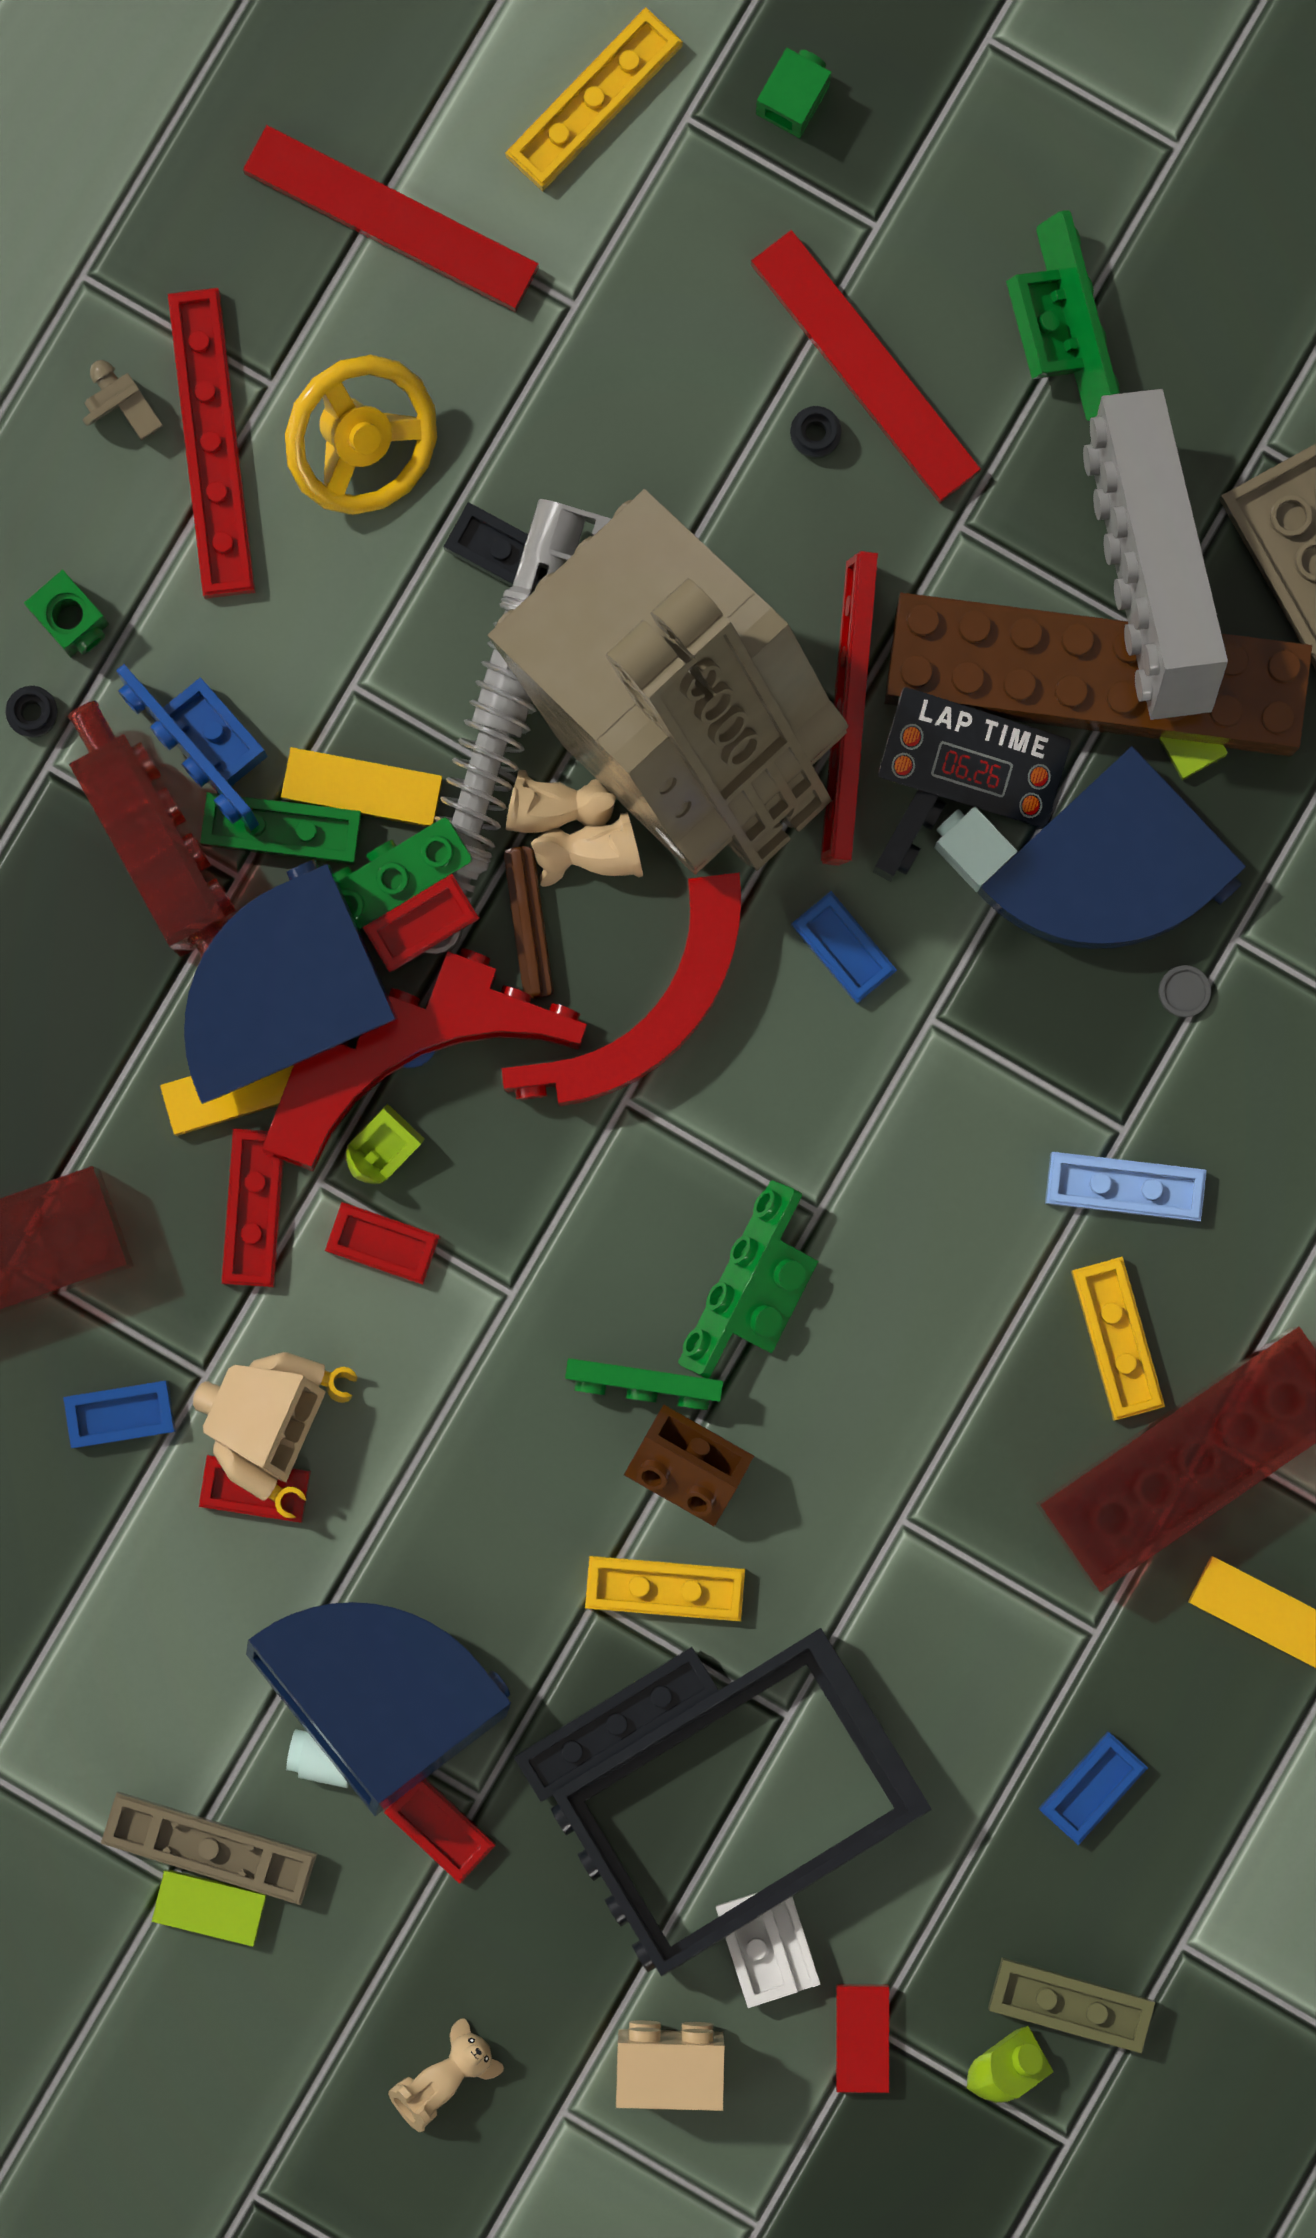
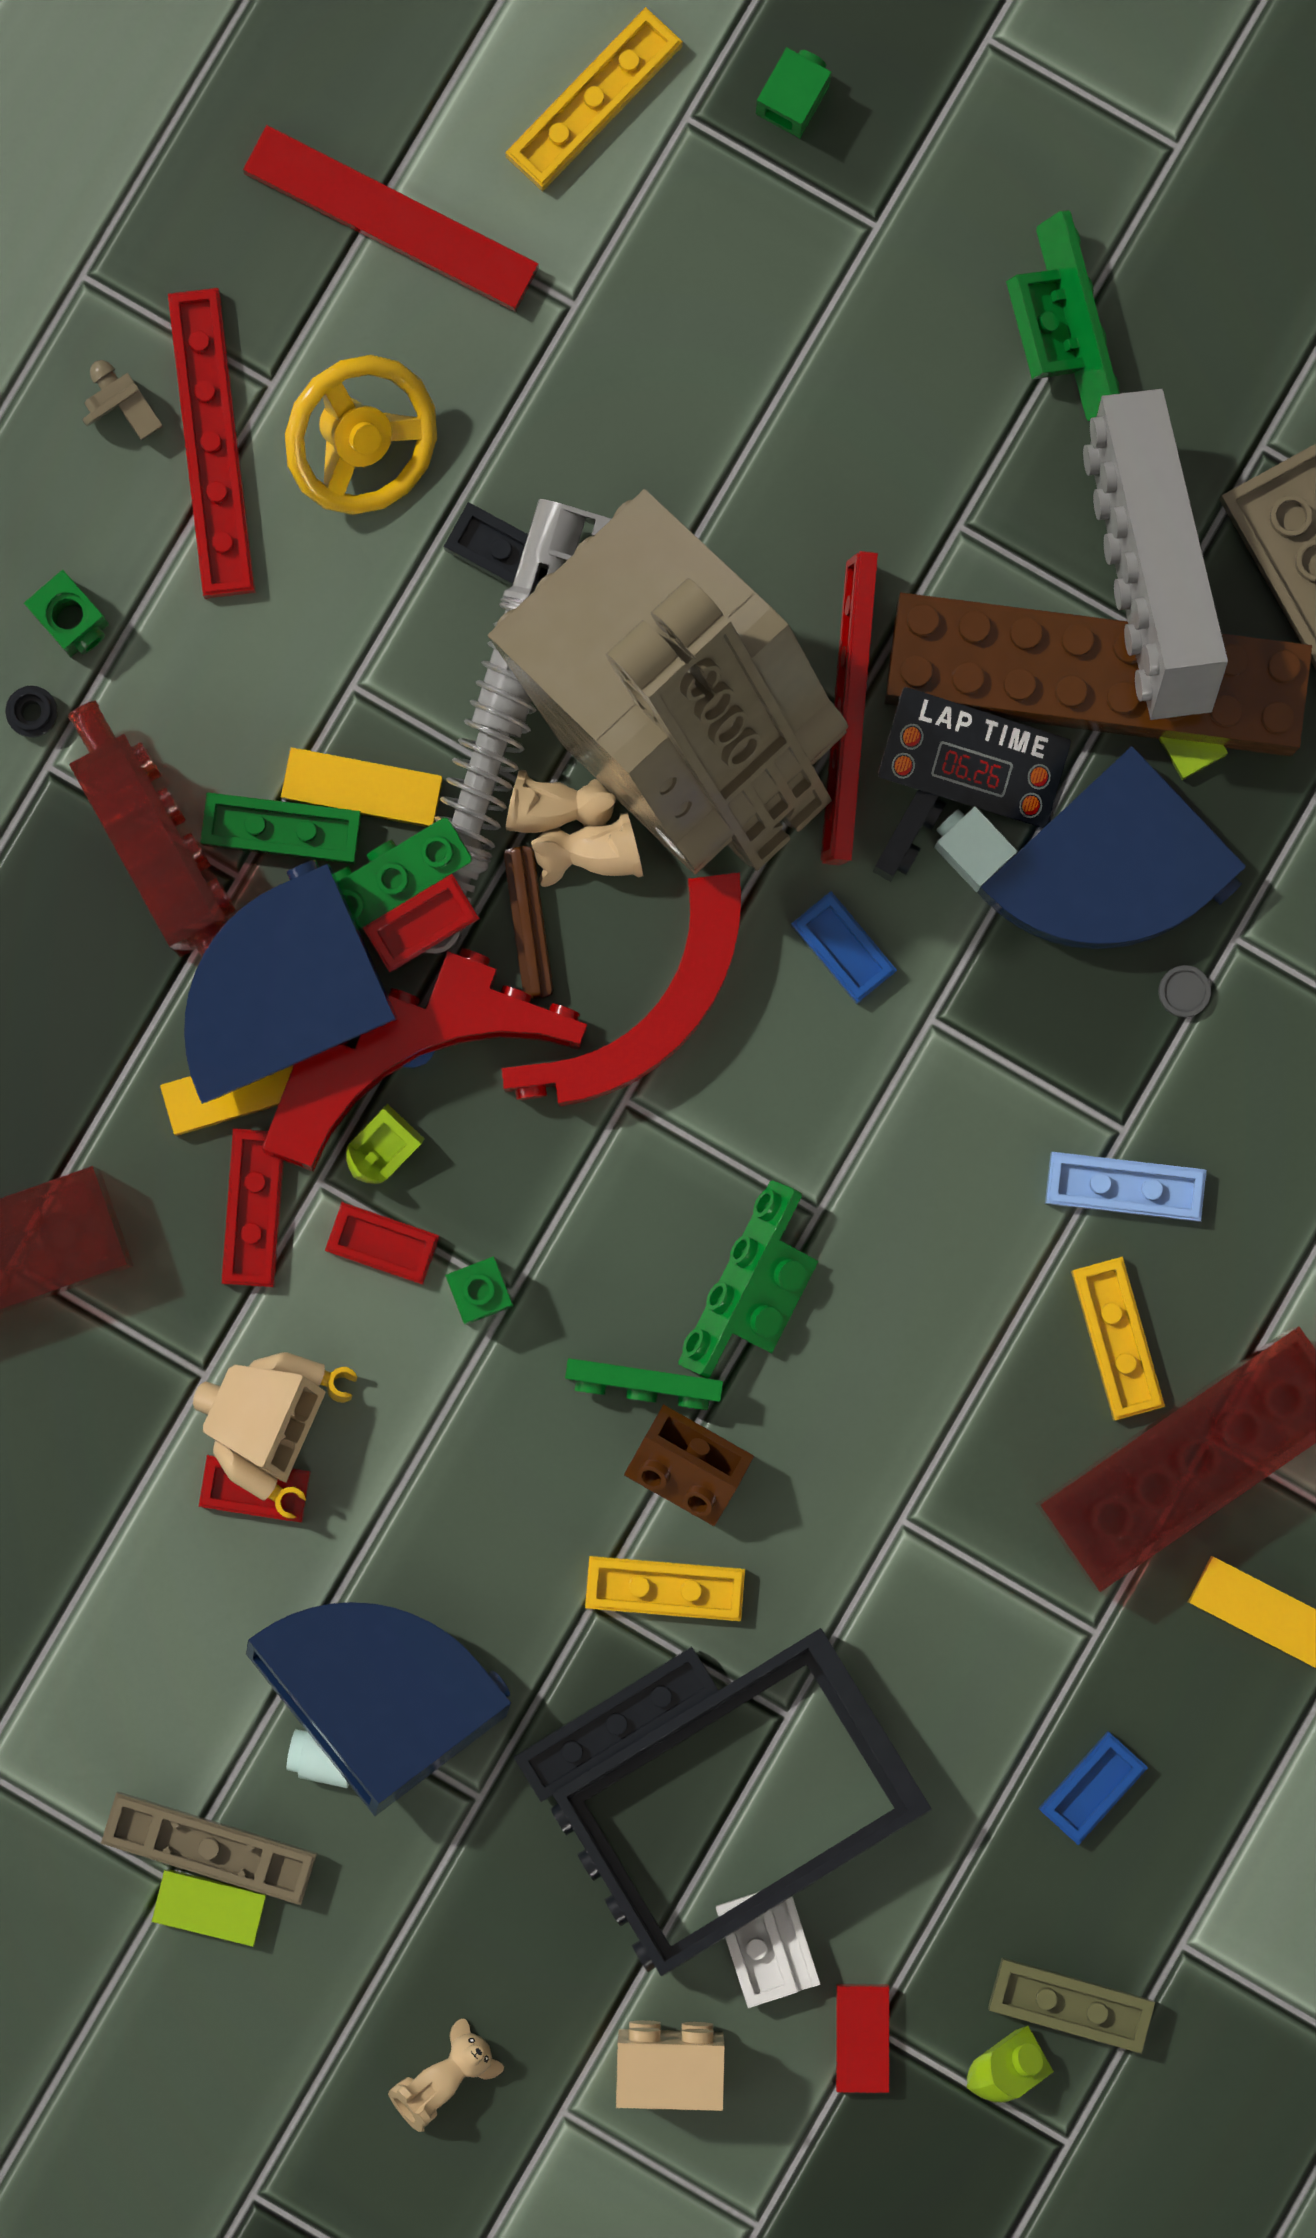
(119, 1414): blue tile -> none
(208, 735): blue bracket -> none
(440, 1829): red tile -> none
(479, 1290): none -> green brick
(815, 416): black plate -> none
(865, 366): red tile -> none

